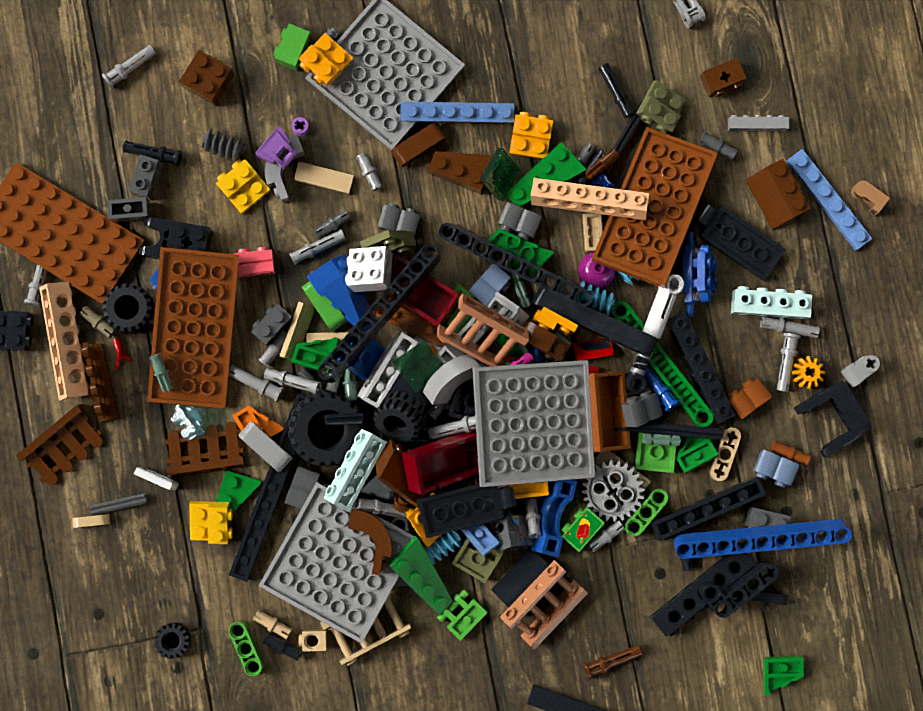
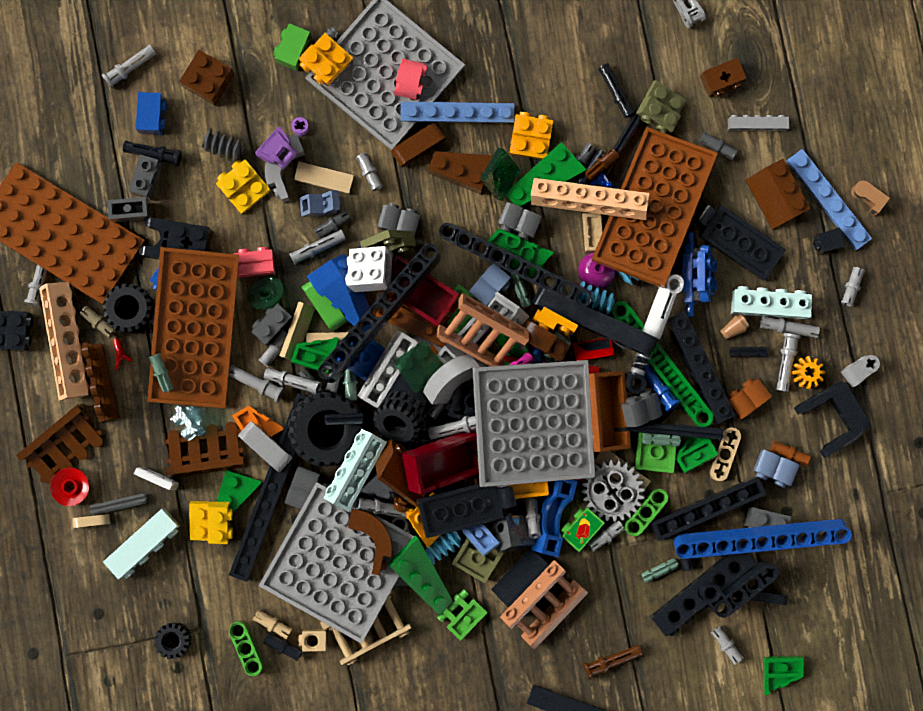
(60, 486): none -> red dish
(141, 544): none -> light aqua brick
(150, 113): none -> blue brick
(265, 293): none -> clear green dish
(320, 204): none -> sand blue brick
(409, 79): none -> coral cylinder
(660, 570): none -> sand green axle
(727, 645): none -> light grey pin
(735, 327): none -> medium nougat cone
(735, 352): none -> black axle
(828, 241): none -> black brick
(853, 286): none -> light grey pin

